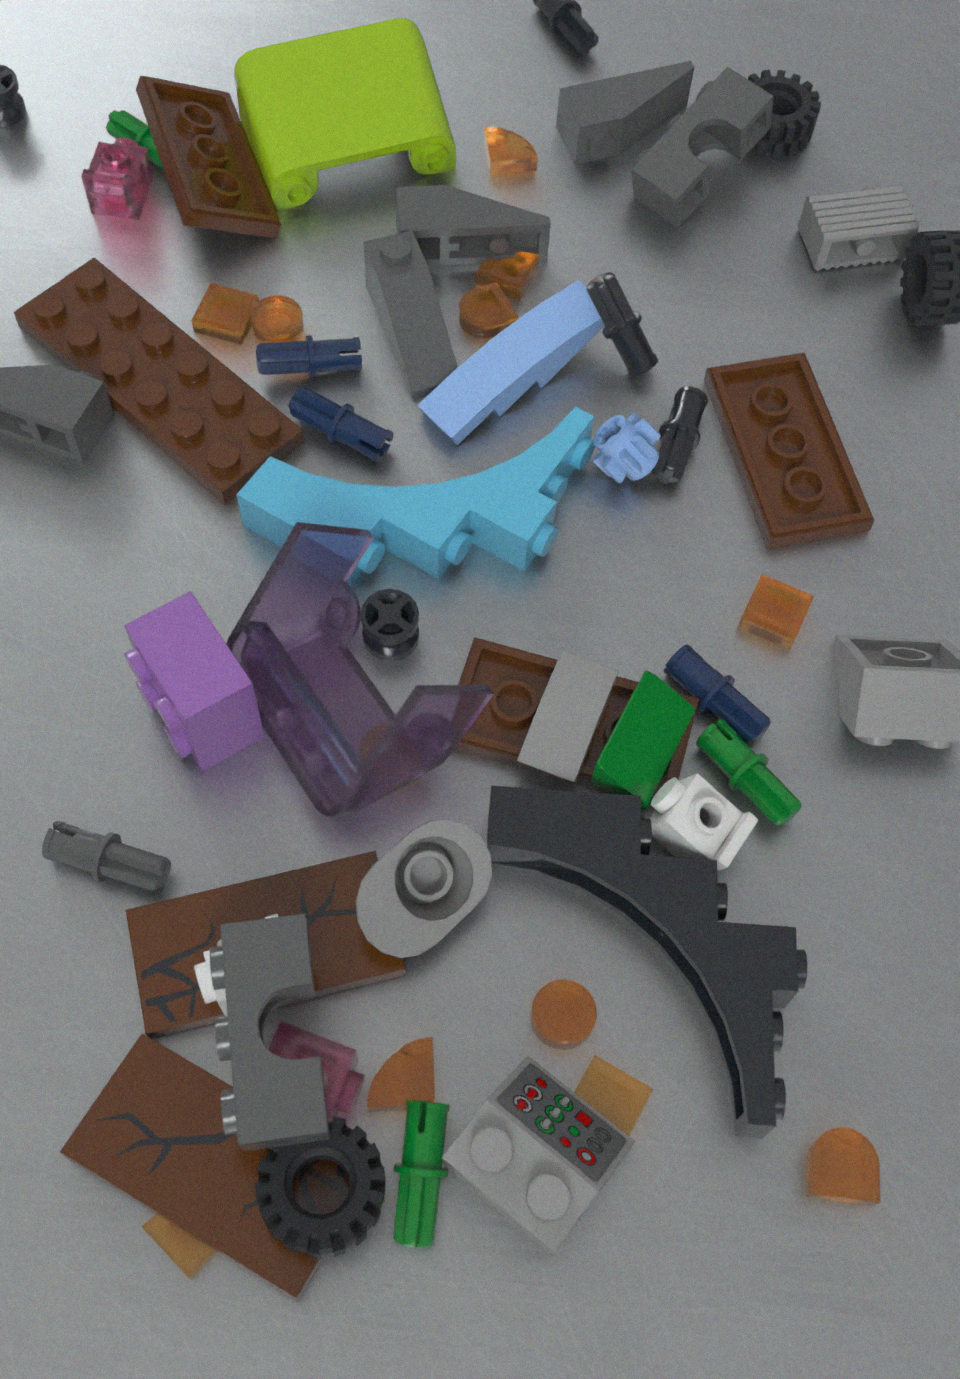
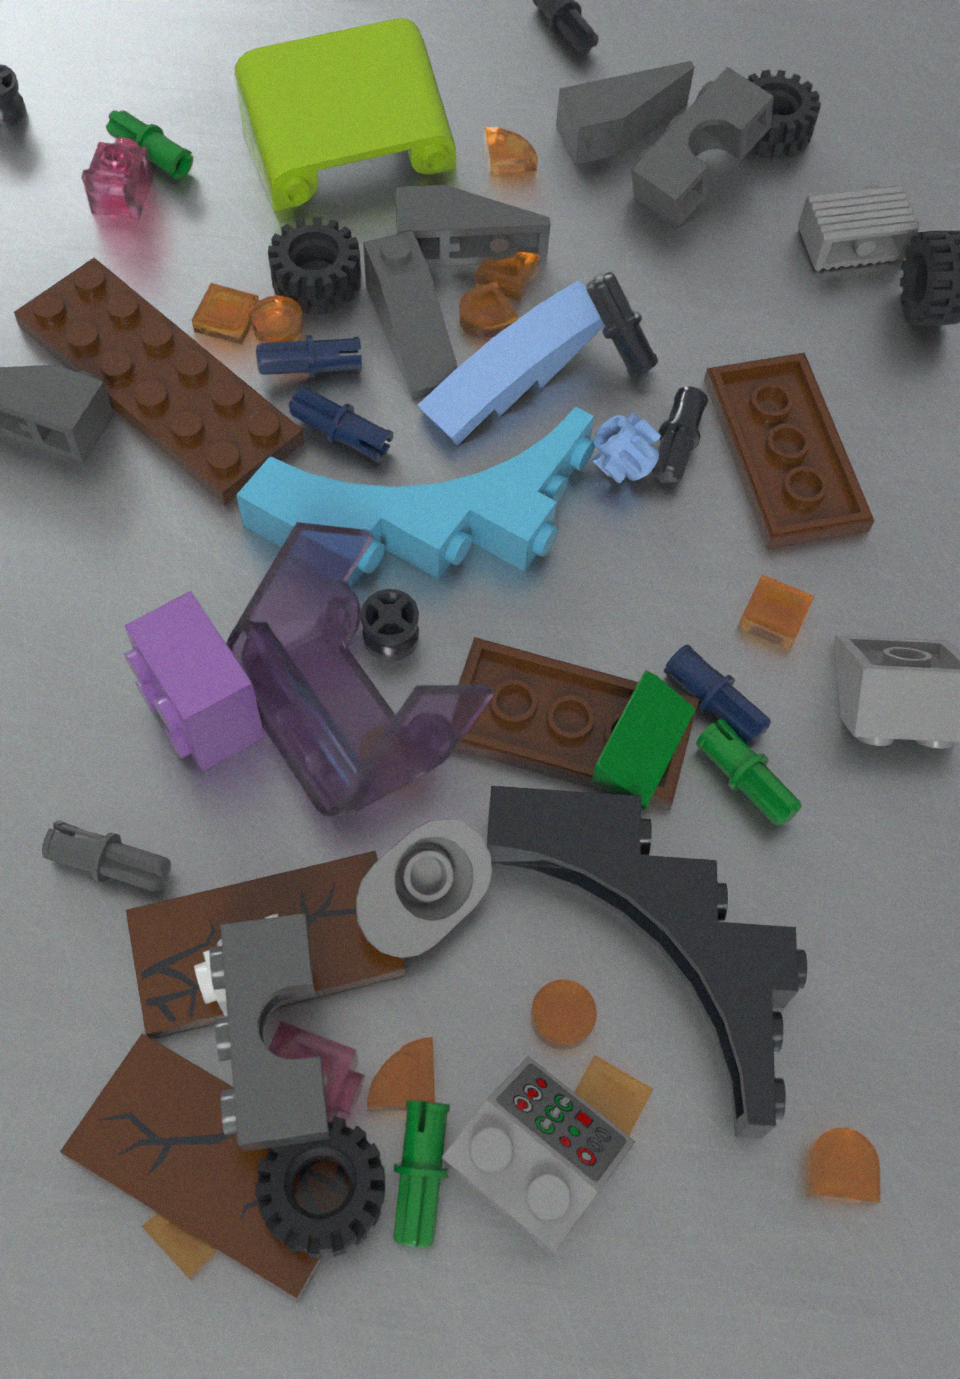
(207, 158): reddish brown tile -> none
(310, 244): none -> black tyre
(568, 716): light grey slope -> none
(678, 823): white brick -> none

